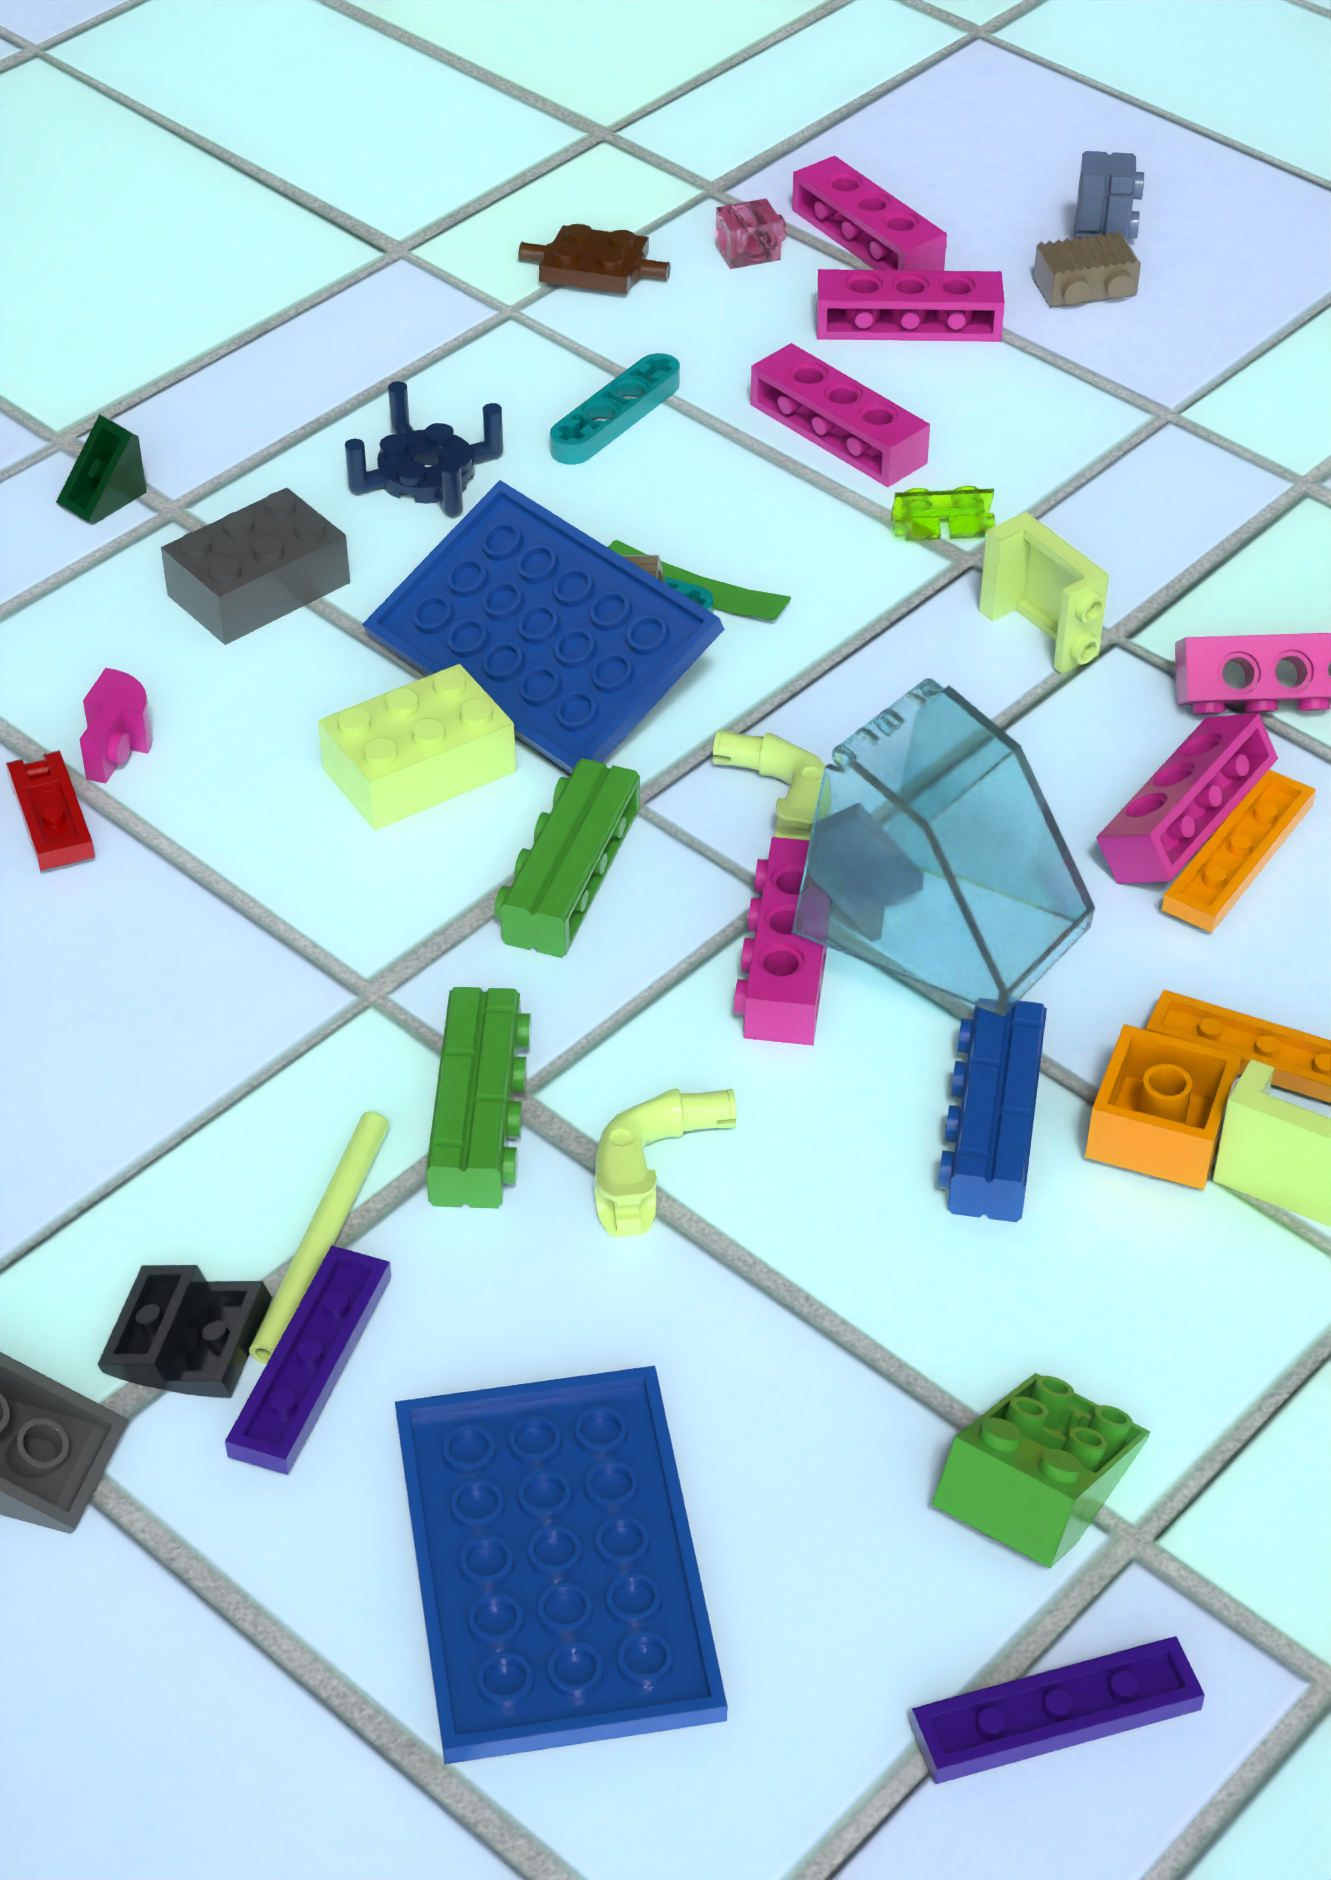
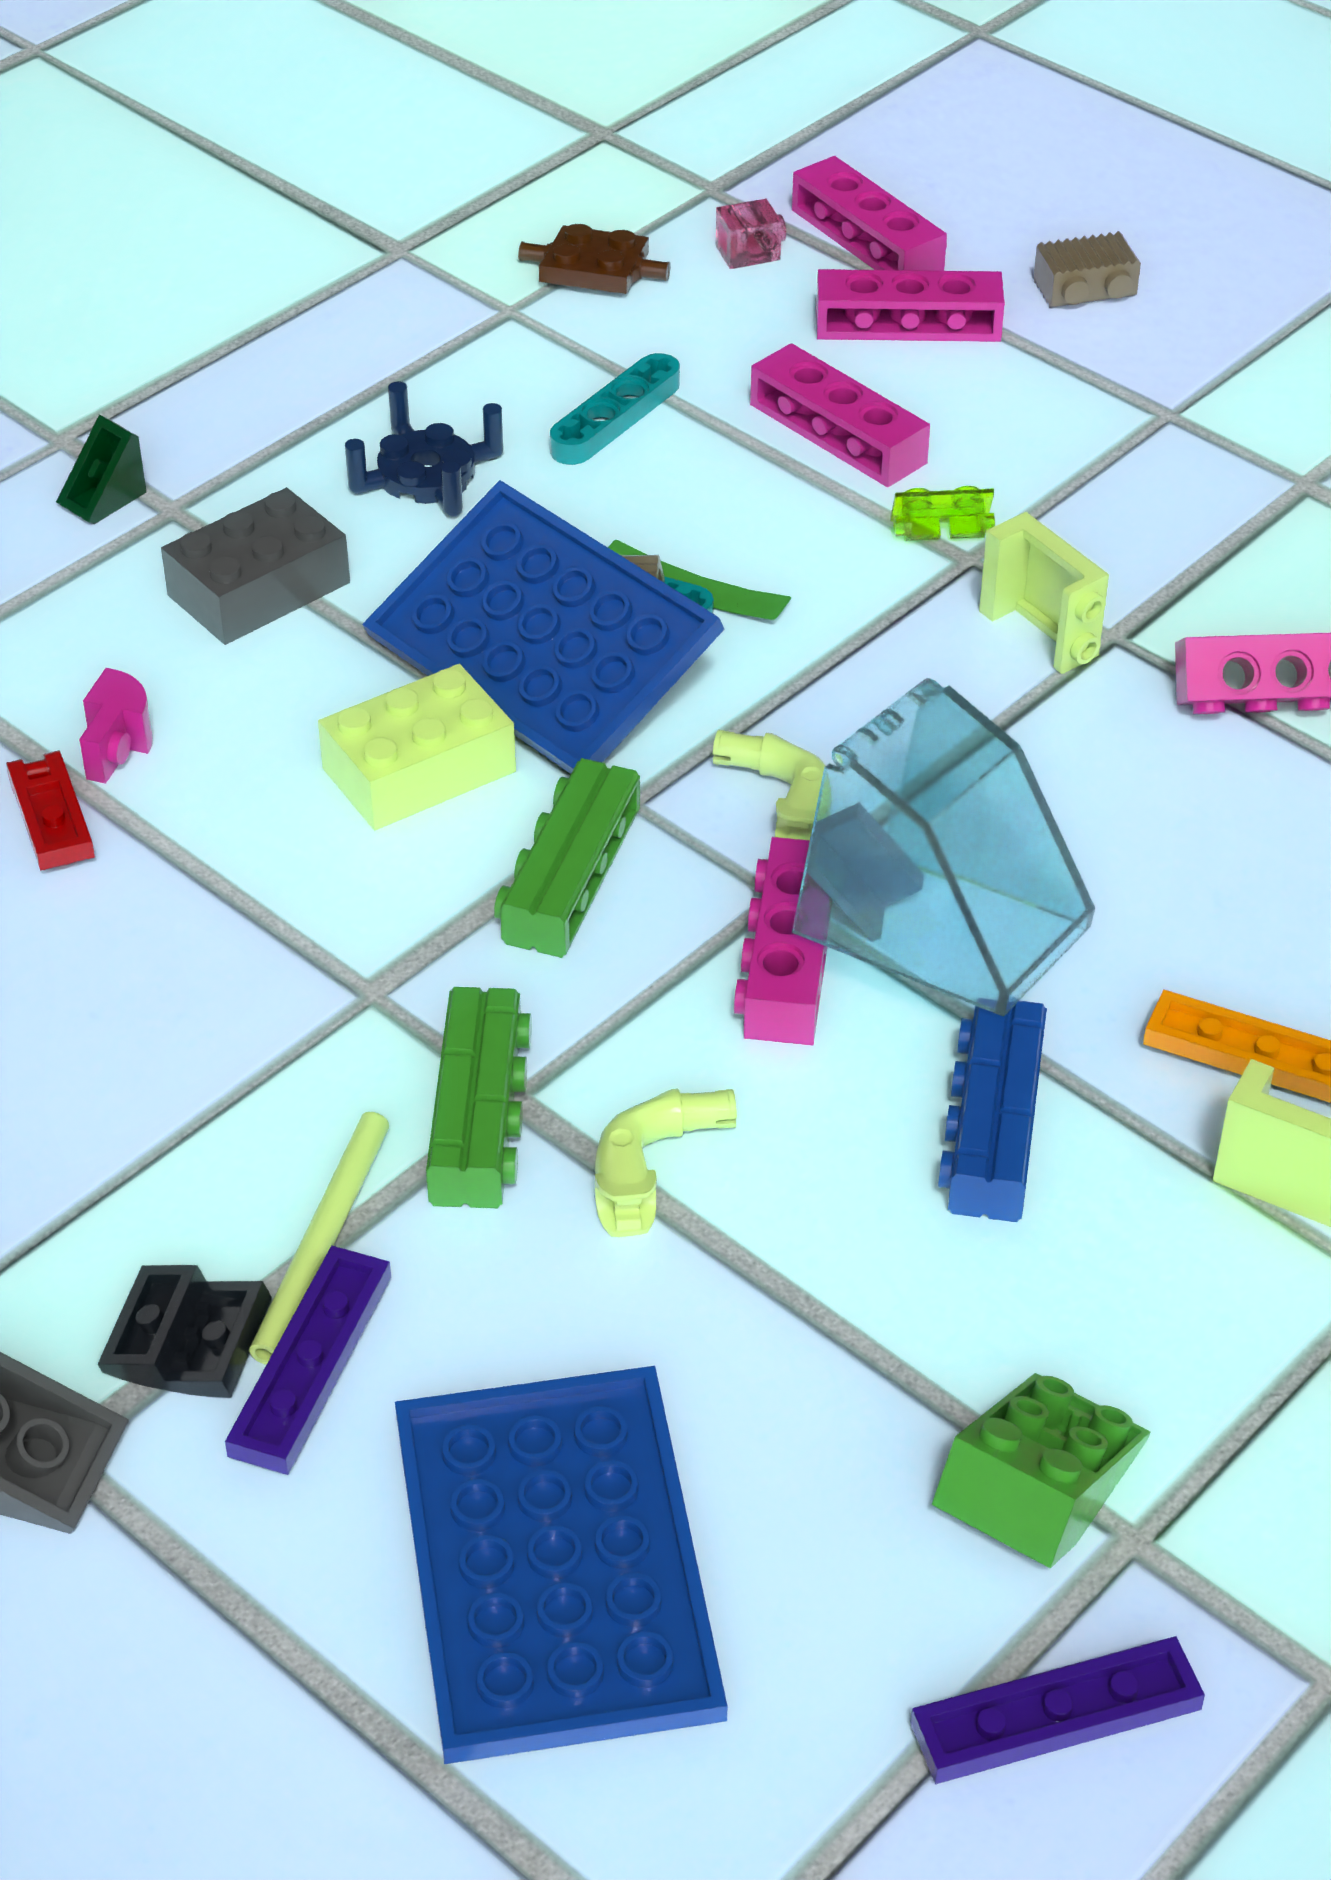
(1107, 195): sand blue brick -> none
(1162, 1106): light orange brick -> none
(1187, 799): dark pink brick -> none
(1238, 851): light orange plate -> none

